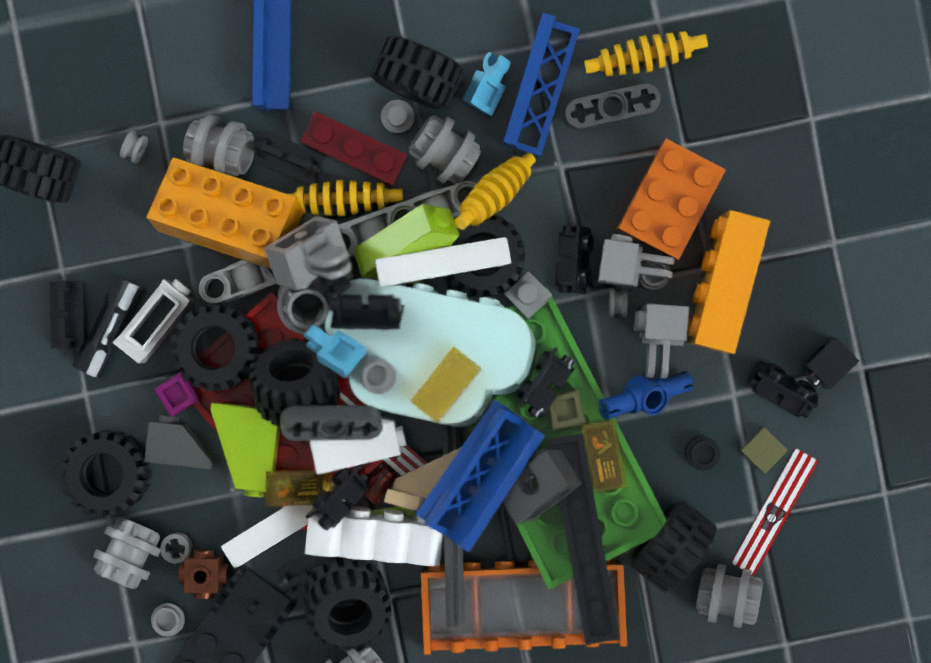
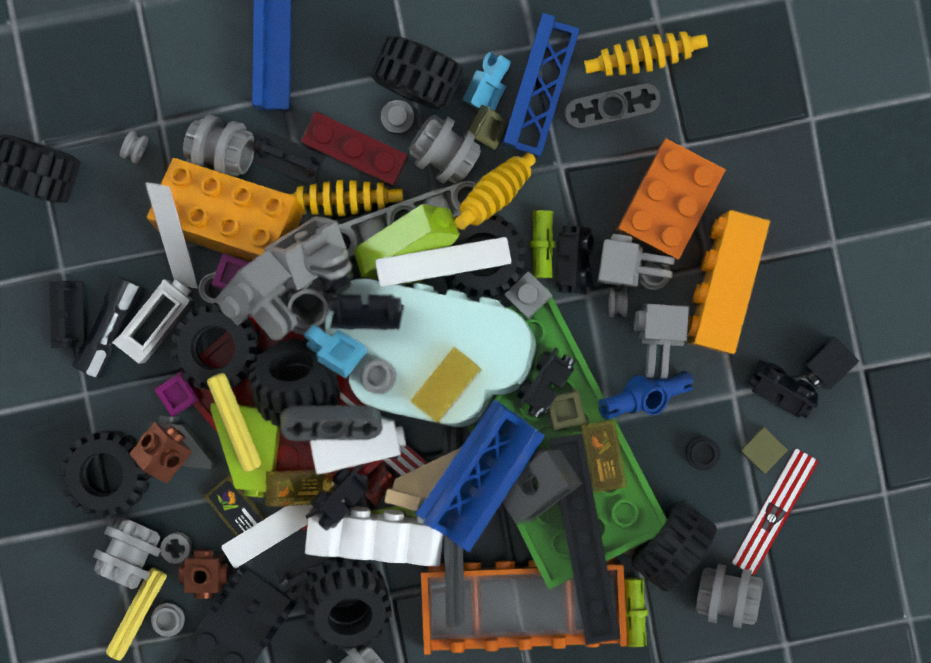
(136, 614): none -> light yellow axle
(161, 451): none -> copper brick
(171, 234): none -> white sticker
(227, 269): none -> magenta tile
(234, 422): none -> light yellow axle
(234, 507): none -> tile
(256, 294): none -> light grey brick
(488, 127): none -> olive tile
(542, 244): none -> lime pin
(635, 612): none -> lime pin

